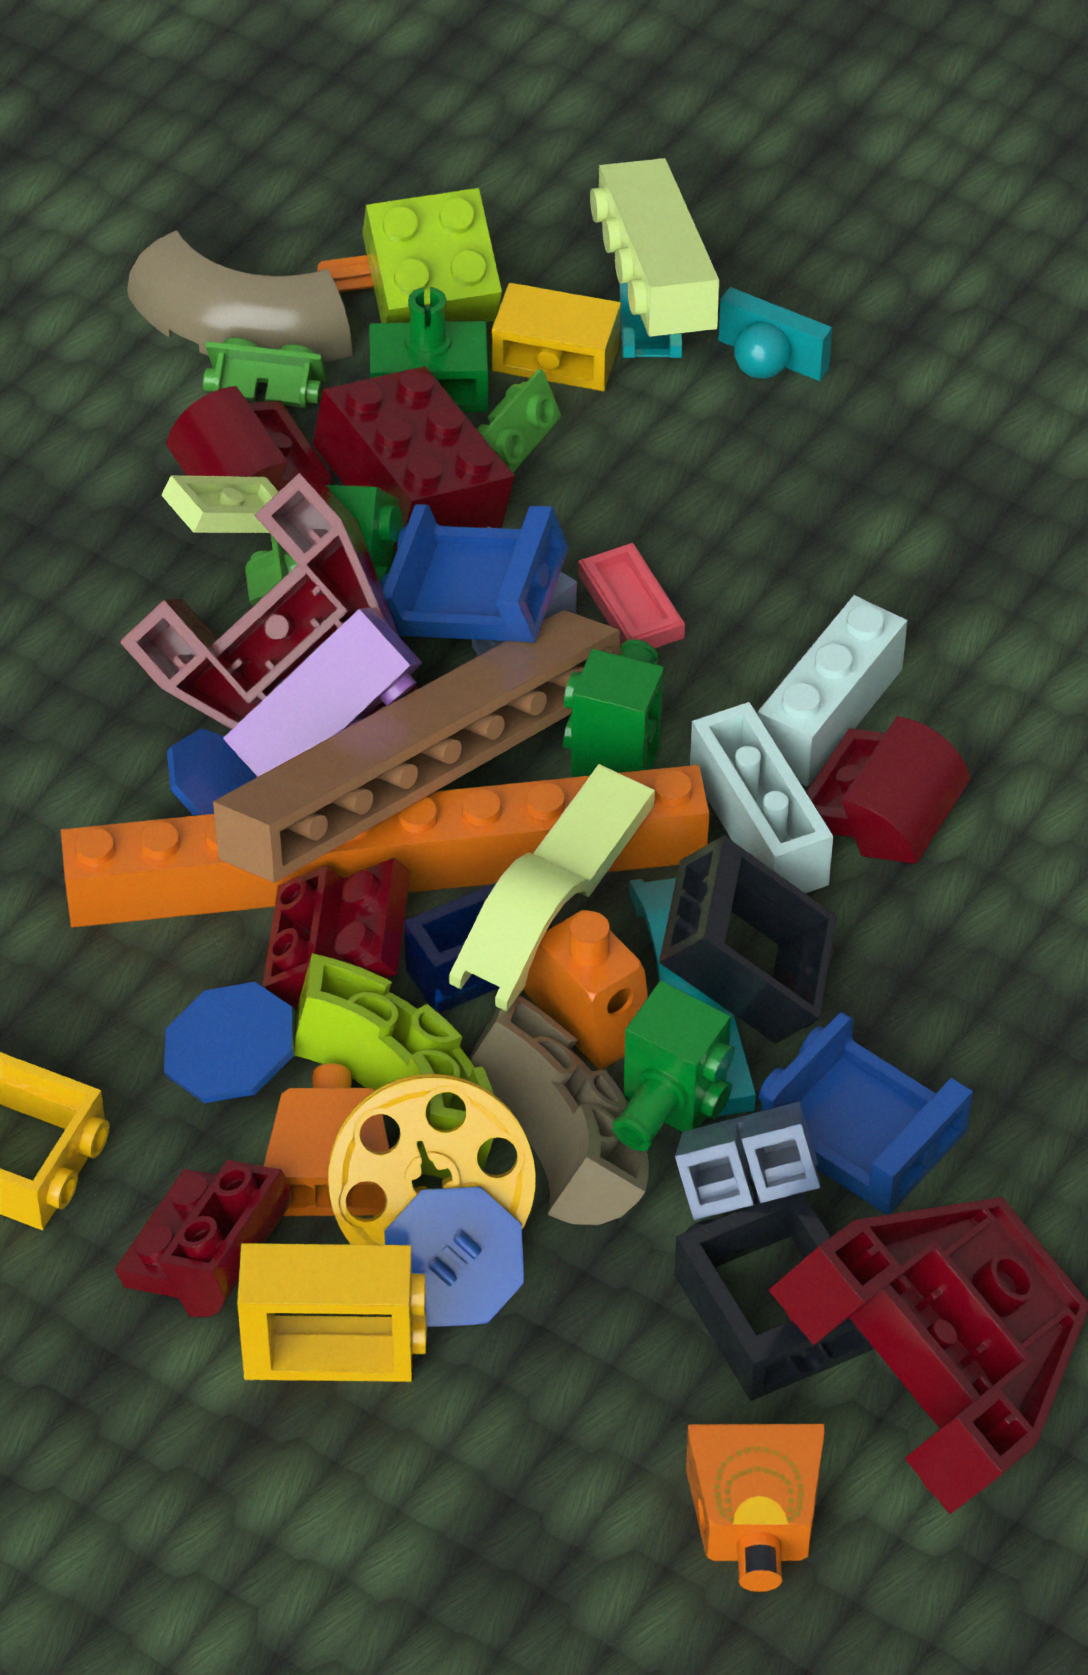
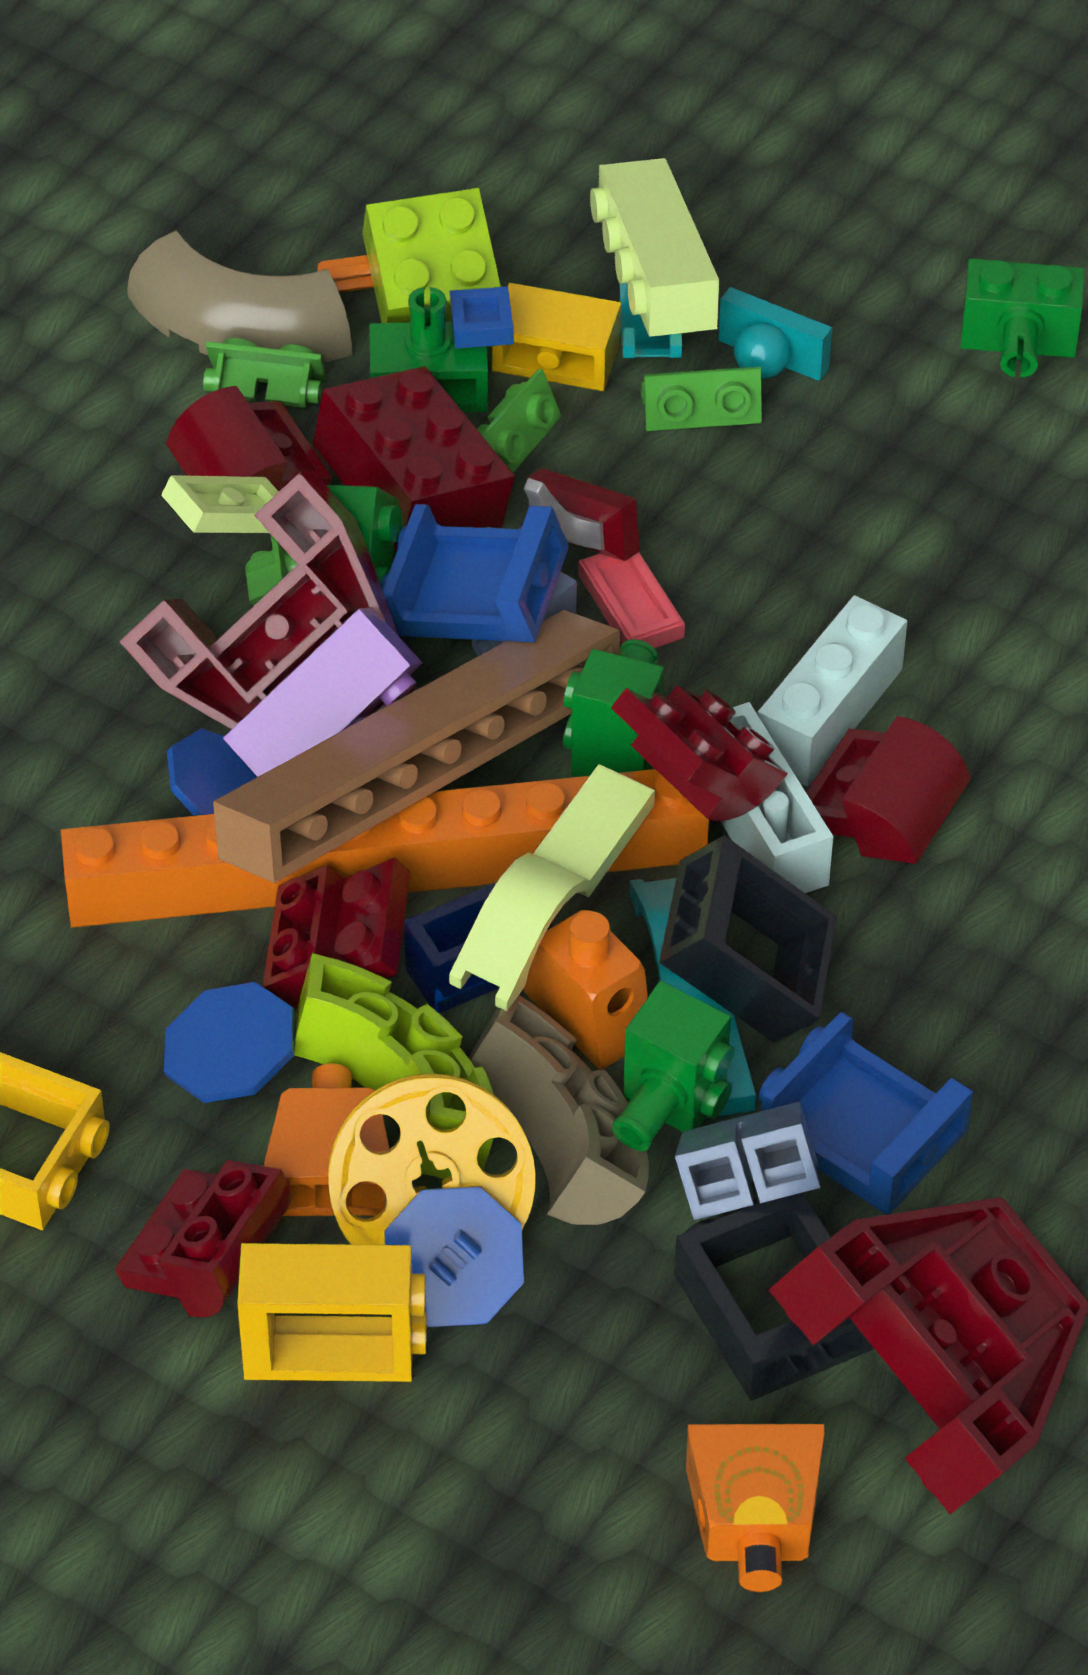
(481, 317): none -> blue plate
(588, 513): none -> dark red piece
(702, 398): none -> bright green hinge
(702, 751): none -> dark red brick
(1022, 311): none -> green brick

